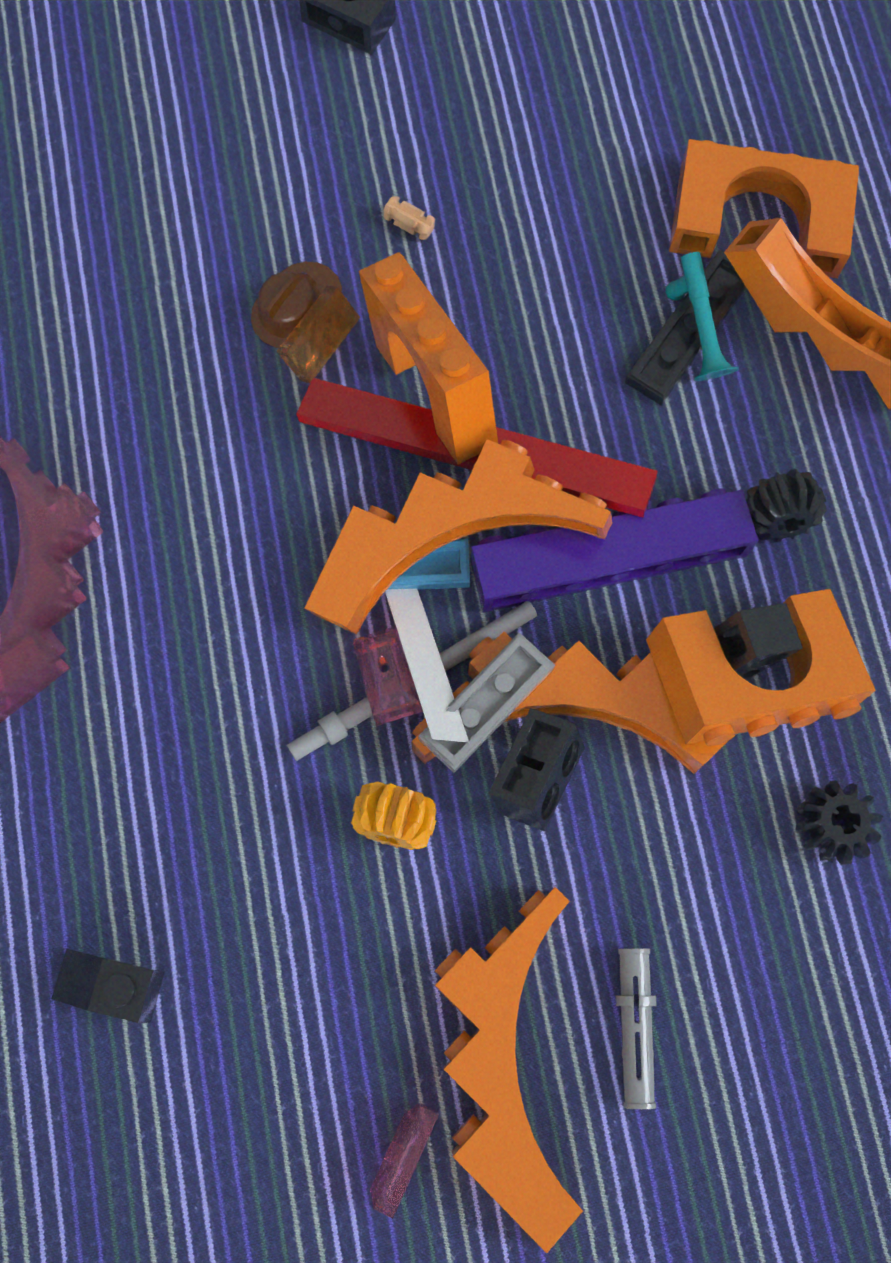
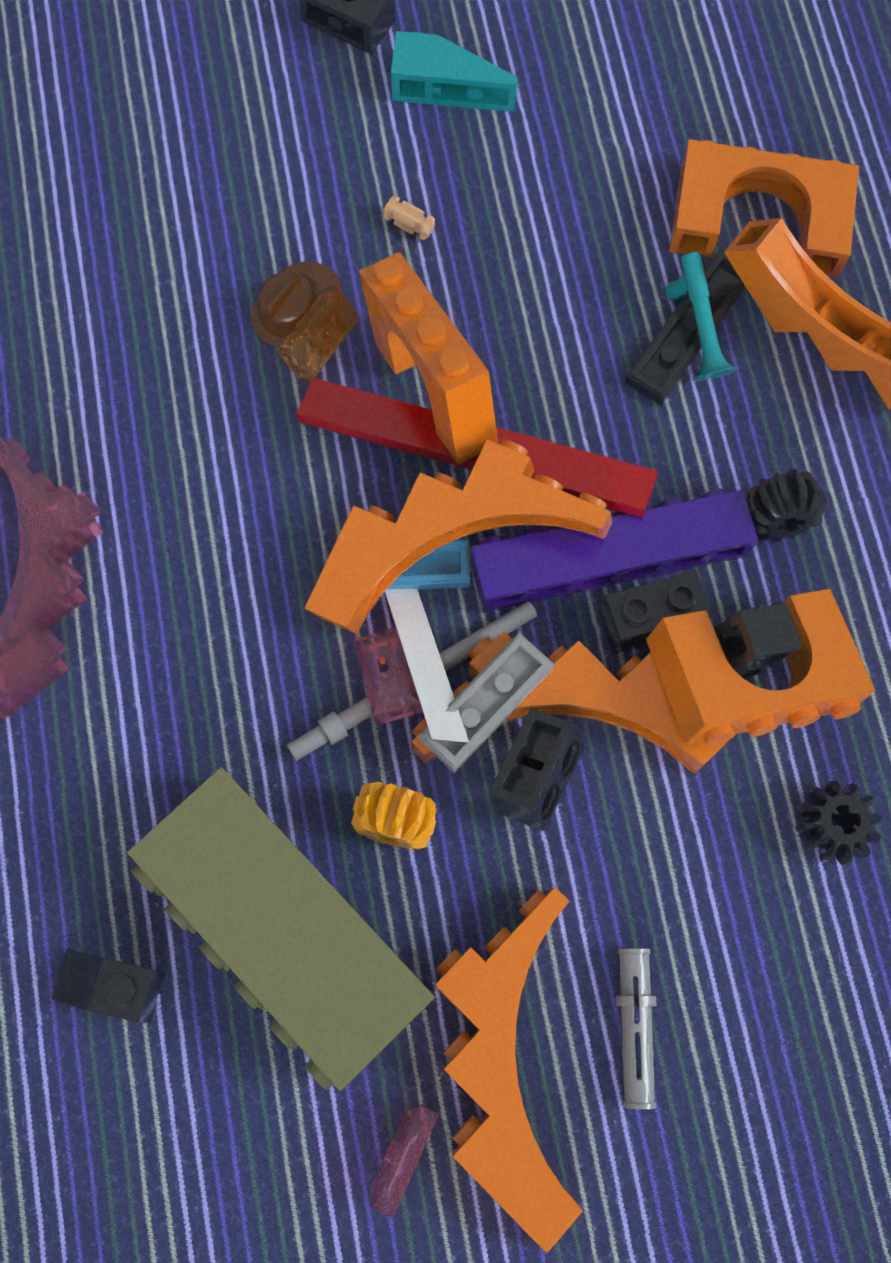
(279, 930): none -> olive brick
(444, 74): none -> teal slope
(635, 612): none -> black brick

